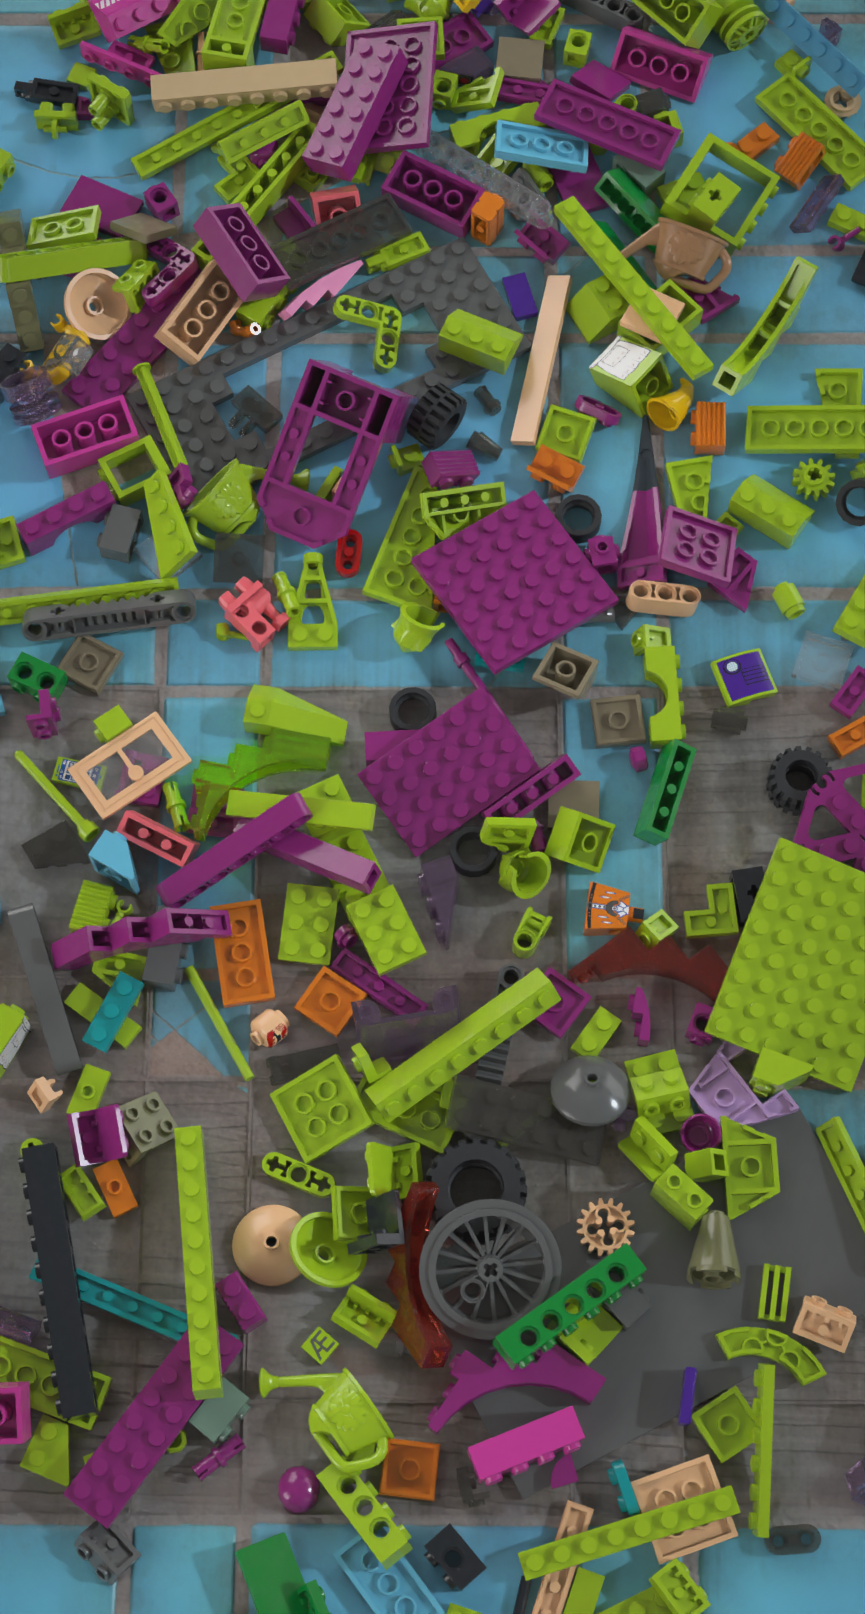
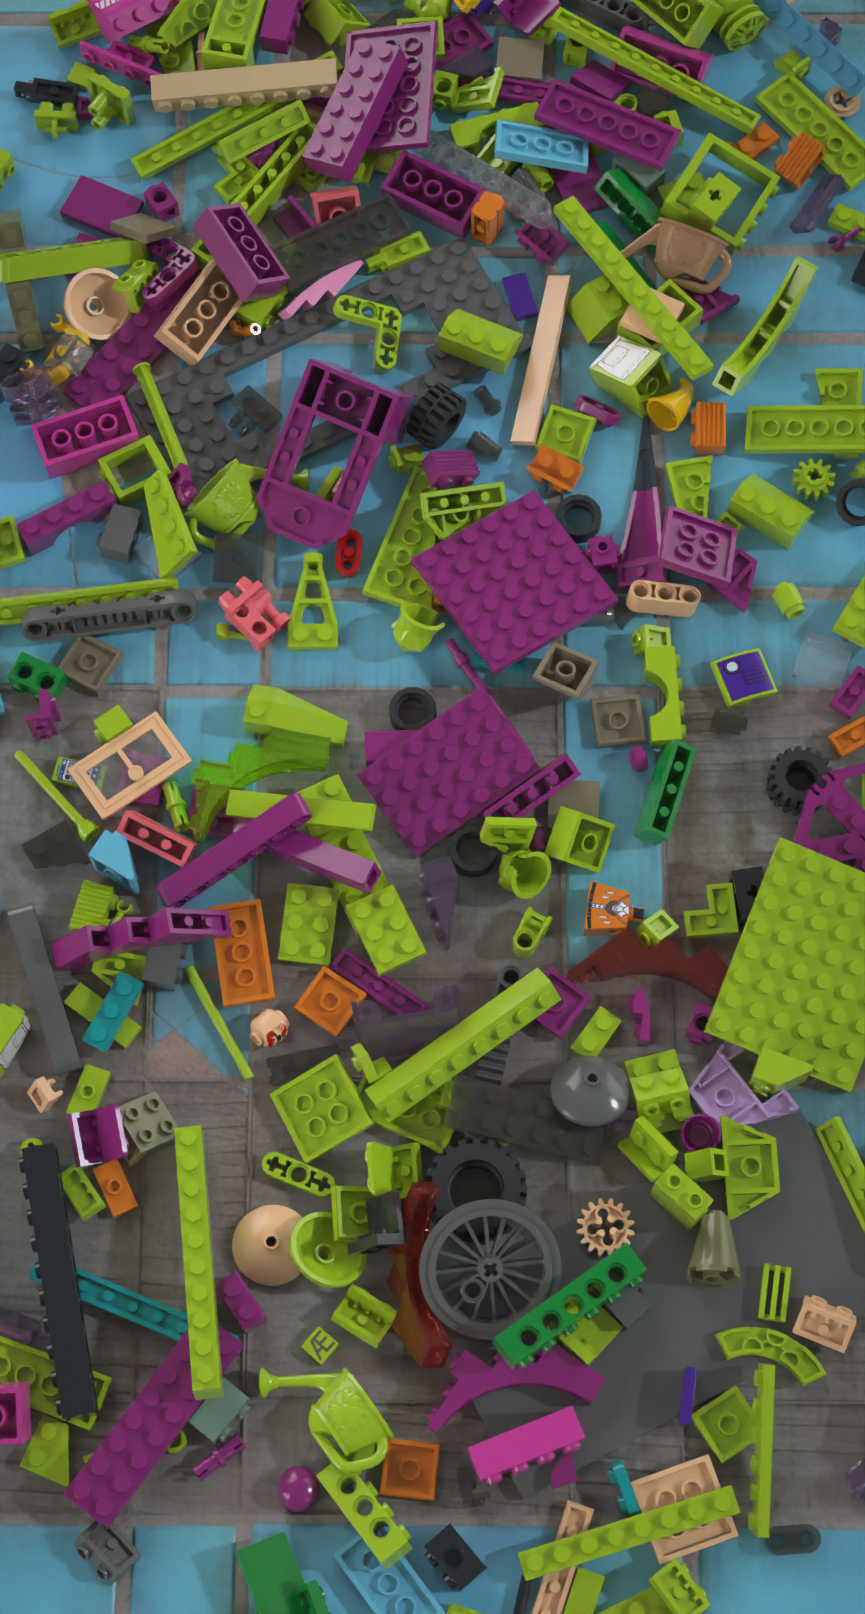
(64, 228): lime plate -> none
(286, 594): lime pin -> none
(346, 936): magenta plate -> none
(654, 70): none -> lime plate

